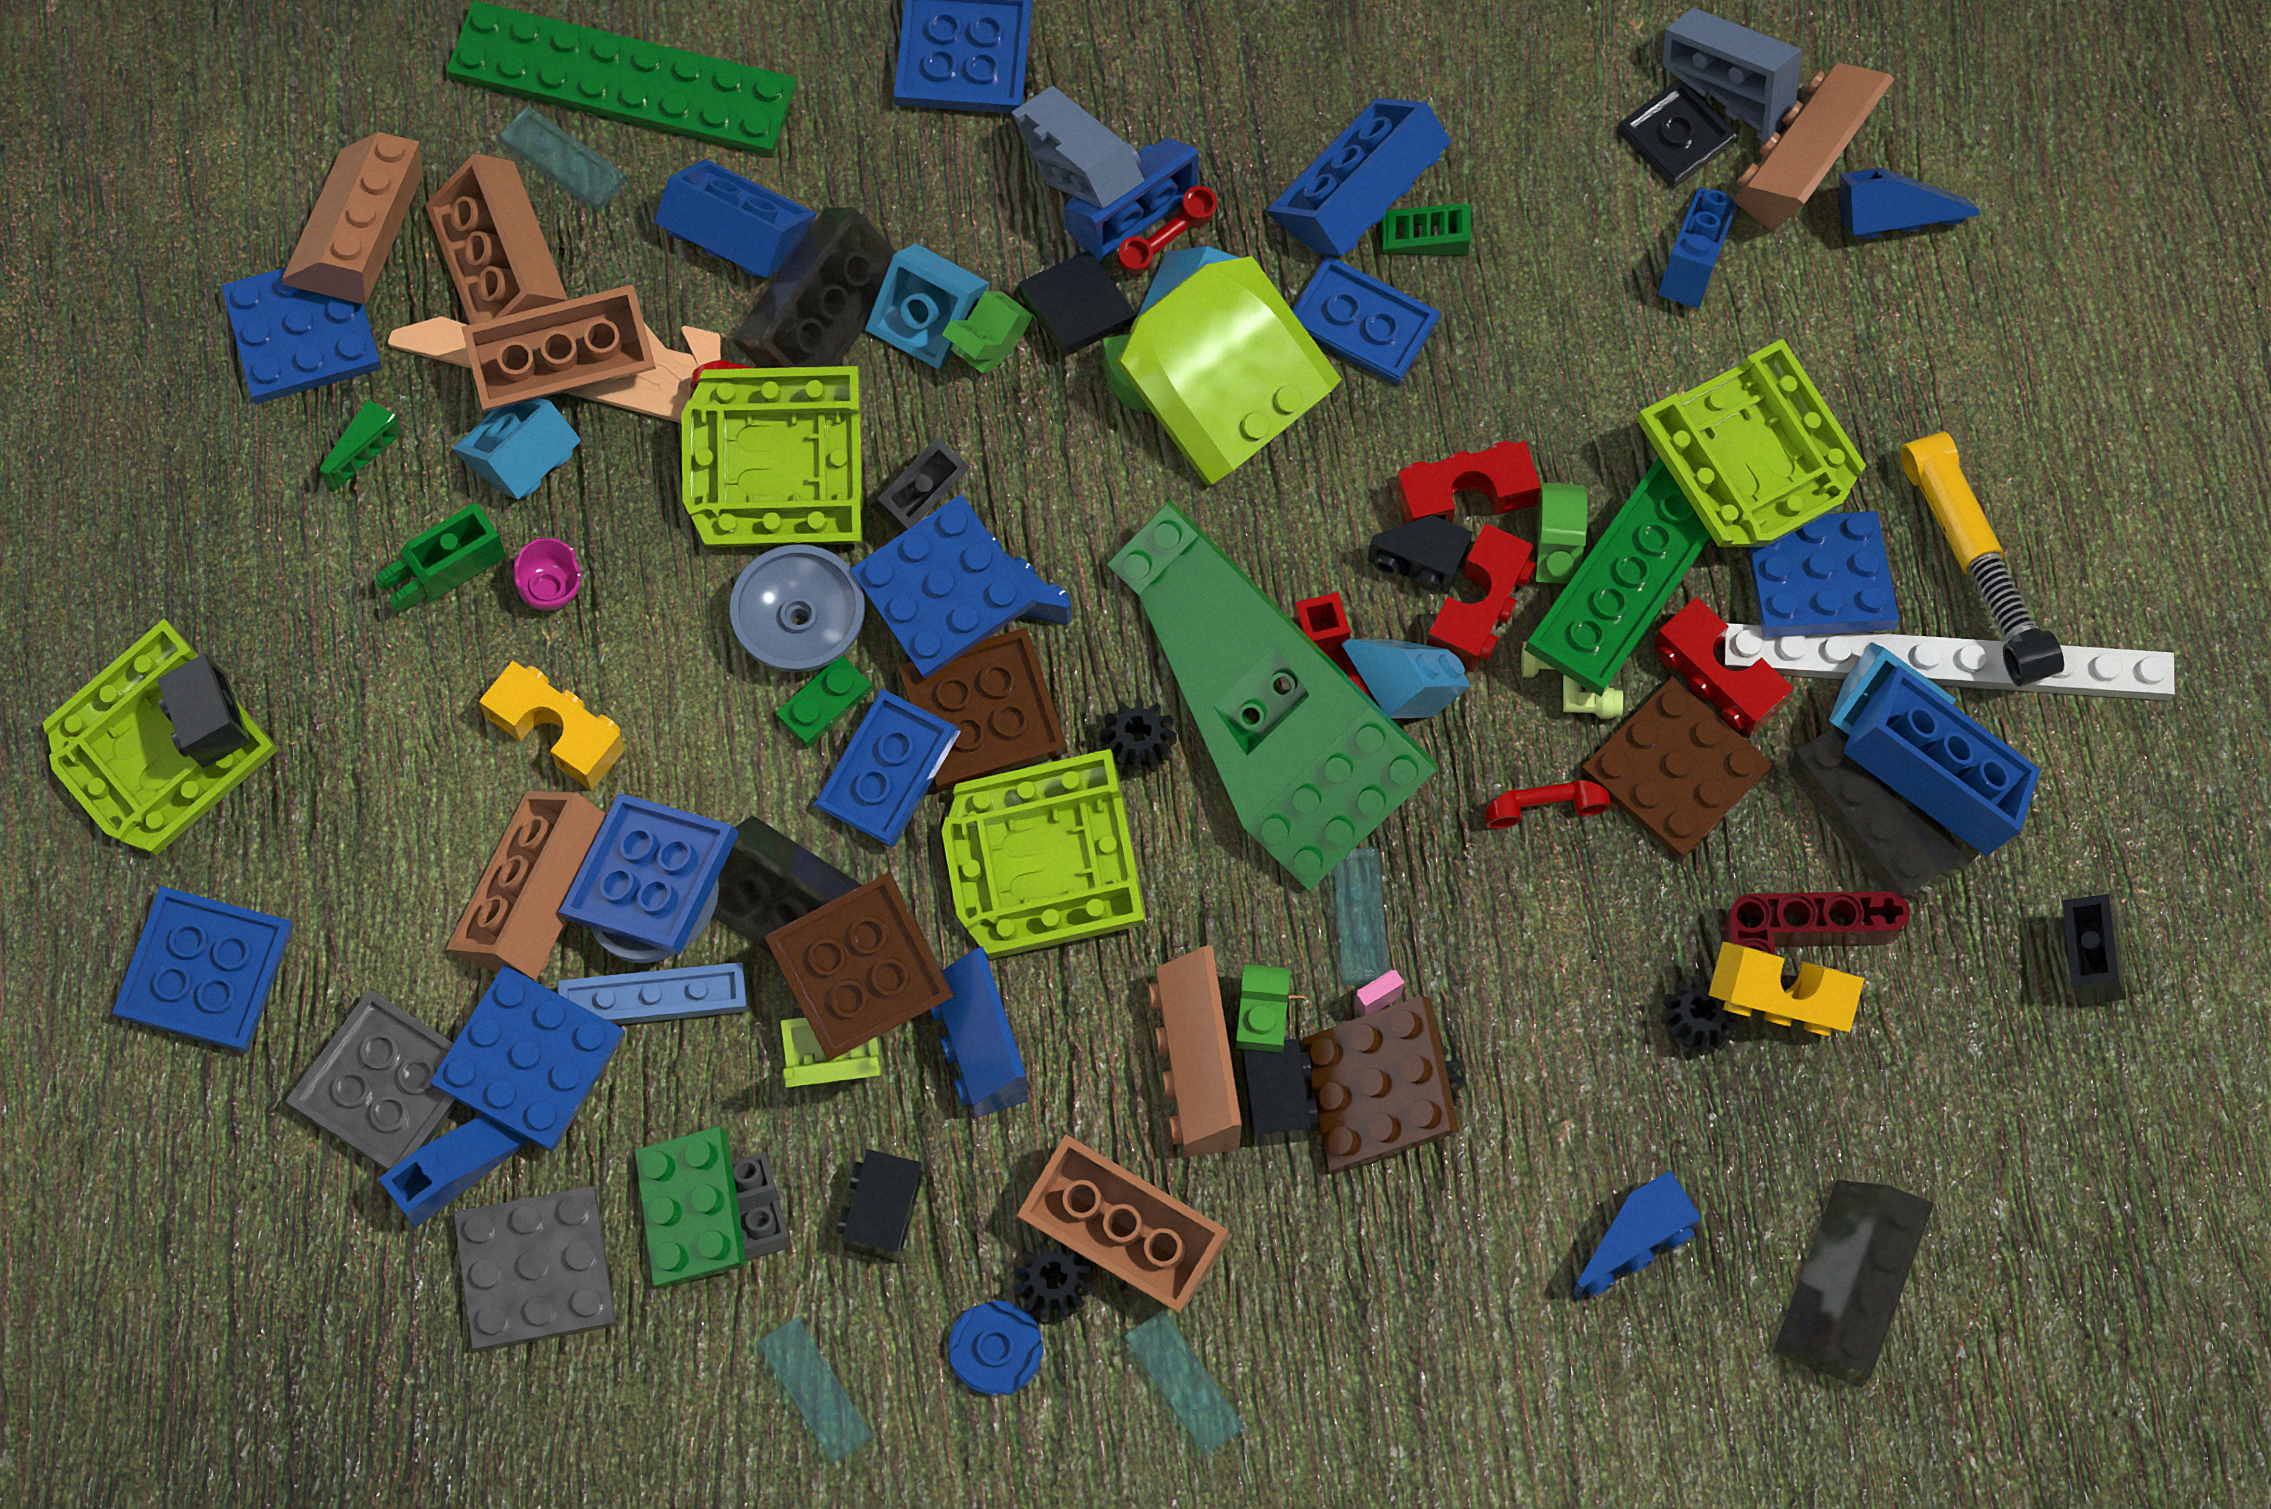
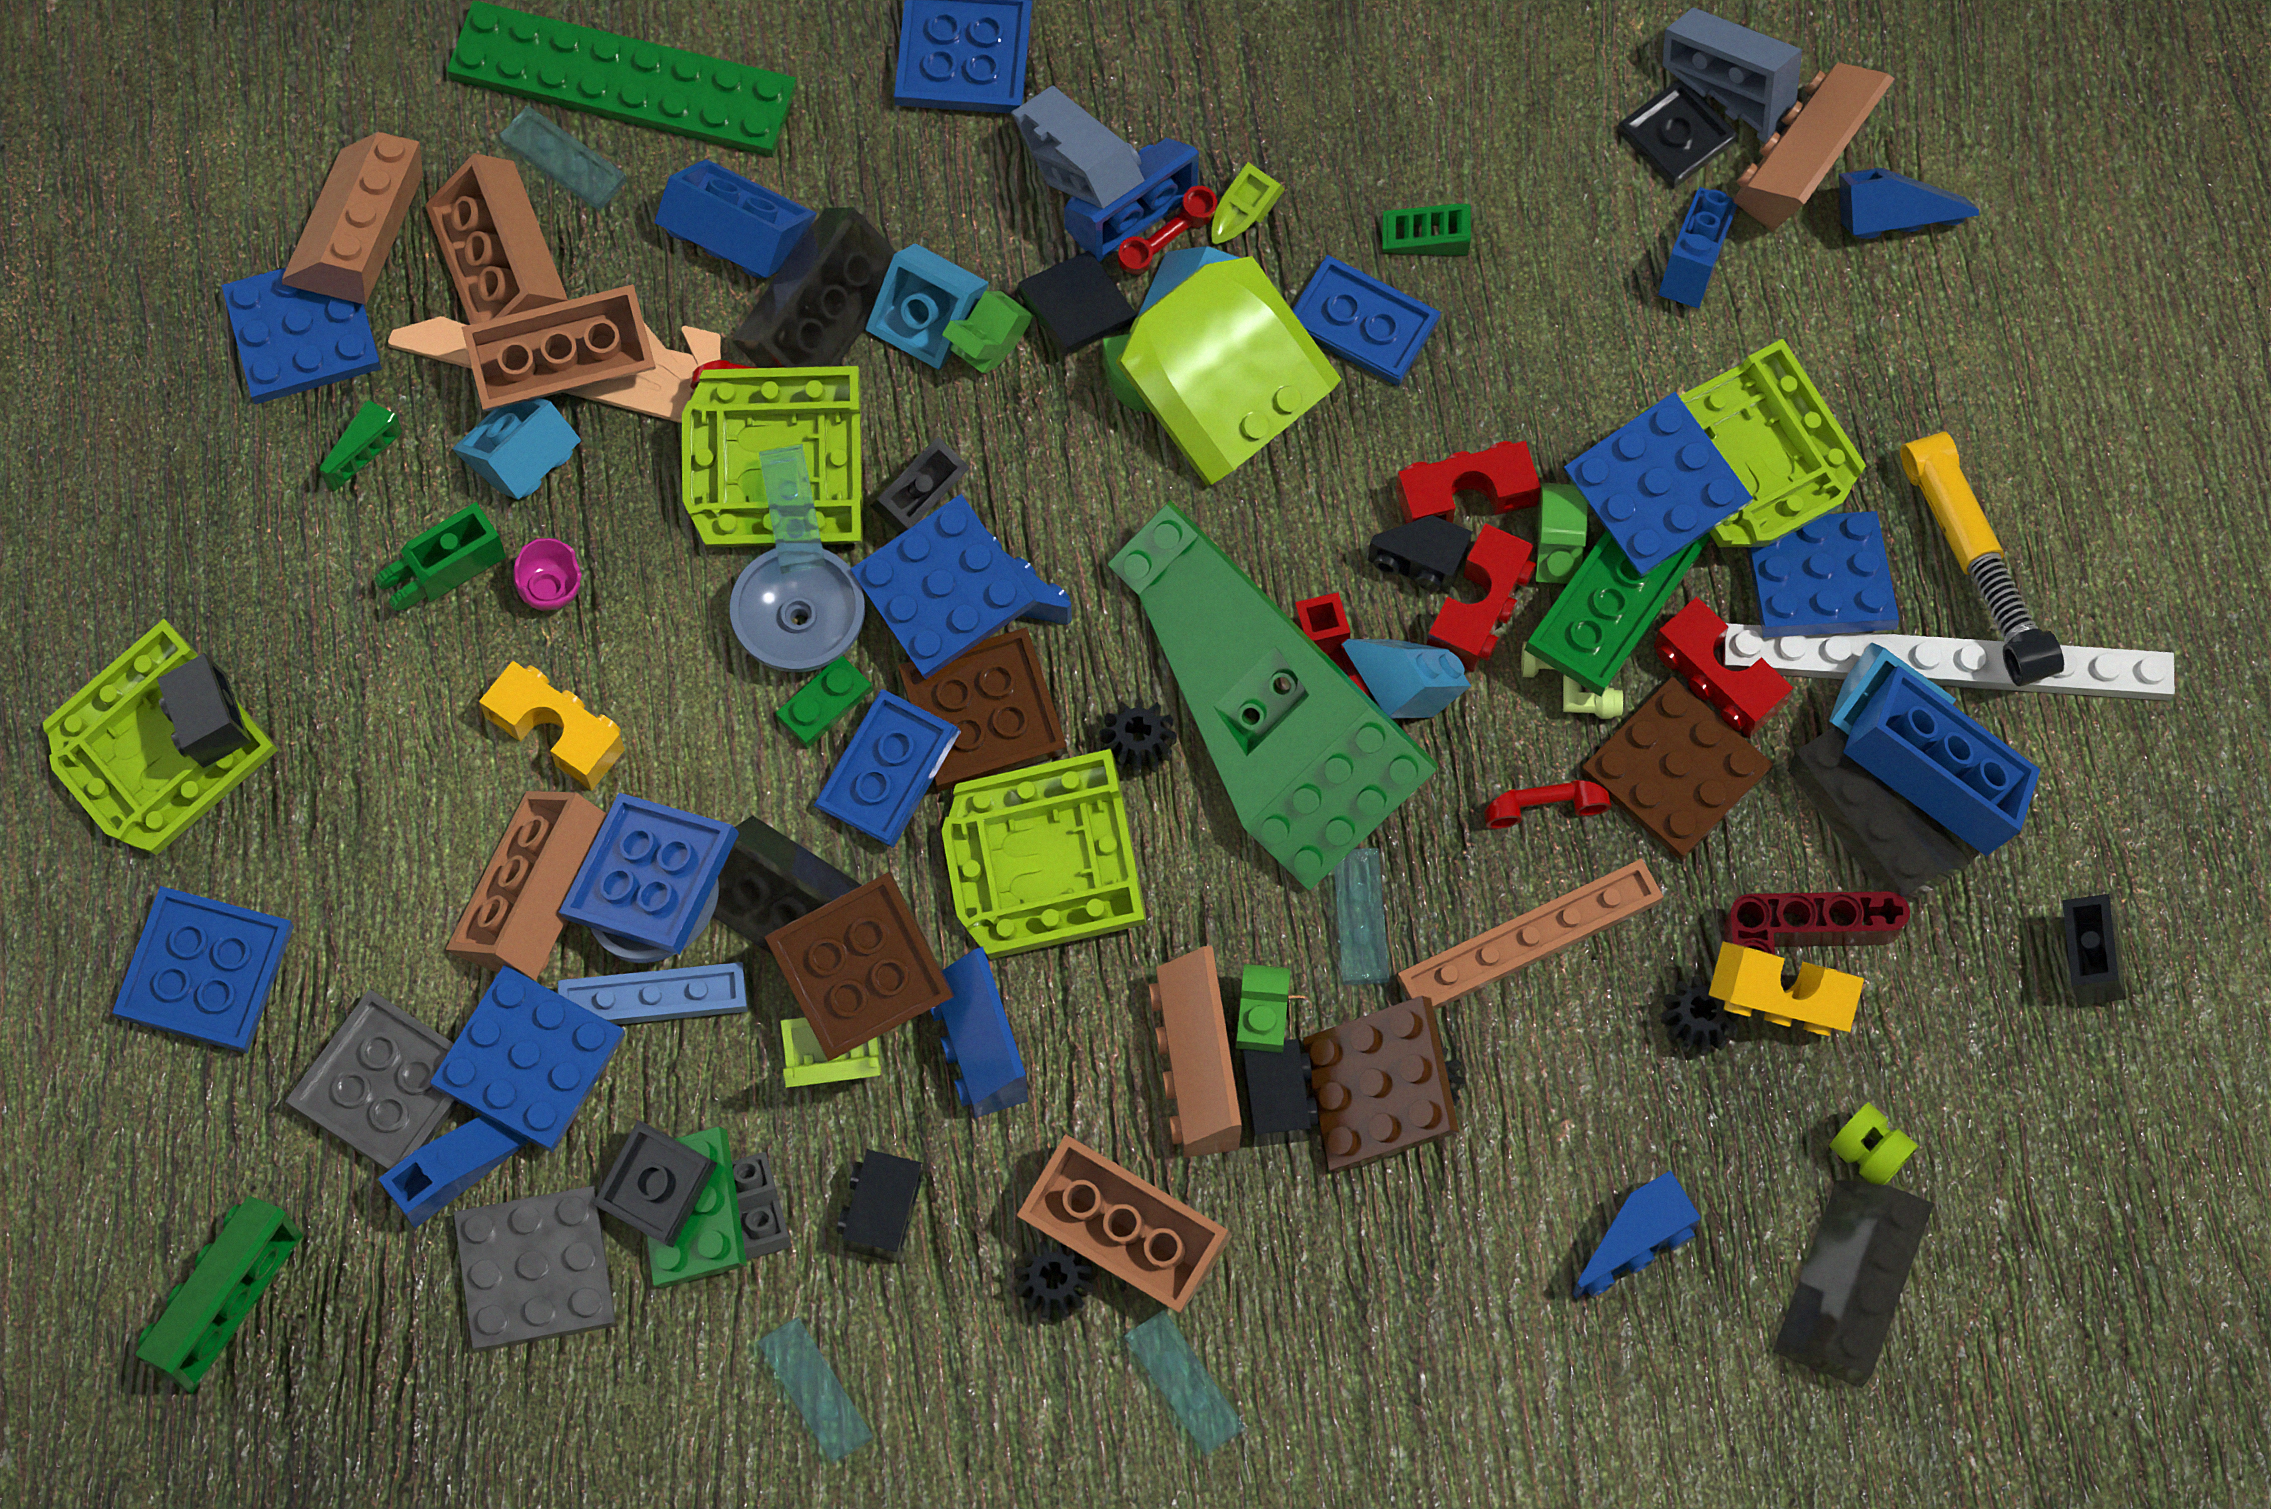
(219, 1292): none -> green slope
(655, 1183): none -> black tile
(791, 509): none -> clear light blue tile
(996, 1348): blue tile -> none
(1244, 203): none -> lime plate
(1361, 175): blue slope -> none
(1379, 993): bright pink tile -> none
(1532, 936): none -> nougat plate
(1658, 484): none -> blue plate
(1885, 1158): none -> lime wheel

